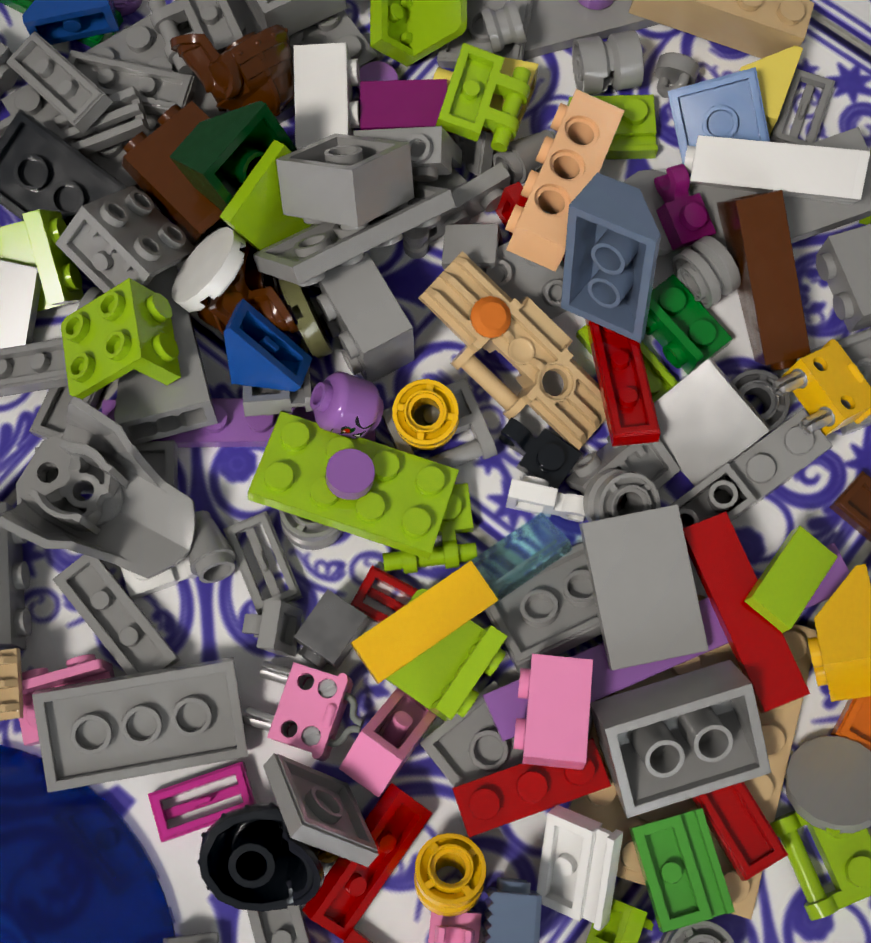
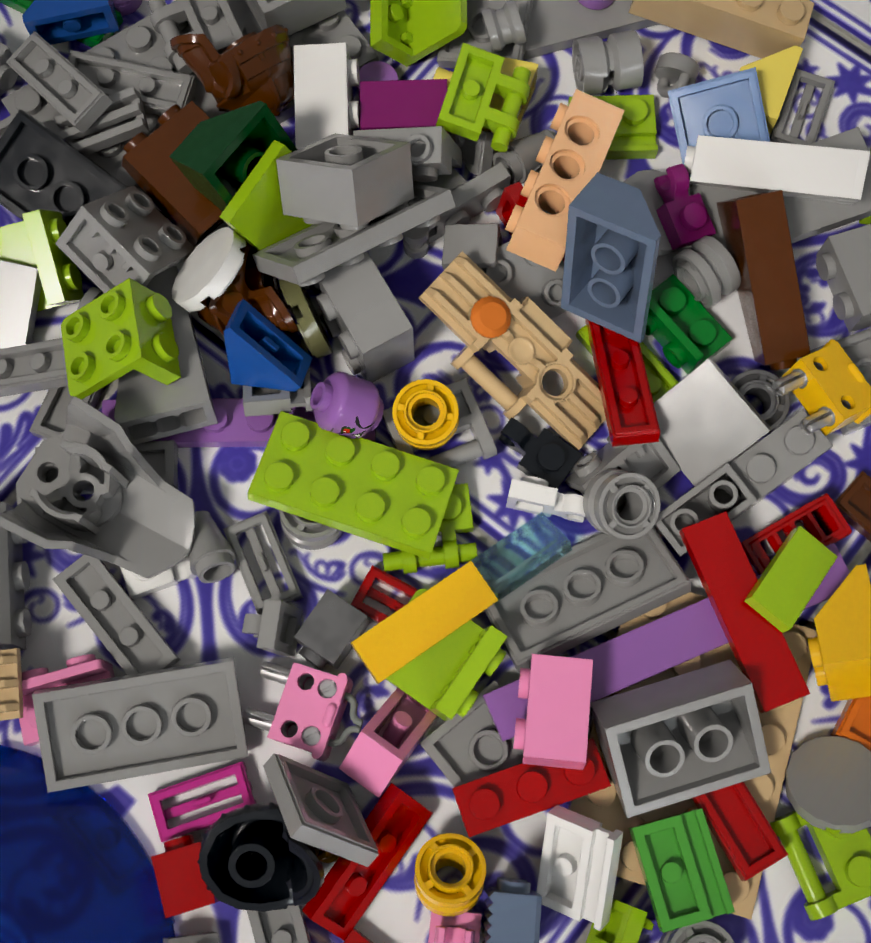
(180, 877): none -> red brick
(350, 474): medium lavender tile -> none
(643, 587): light grey tile -> none
(826, 513): none -> red slope

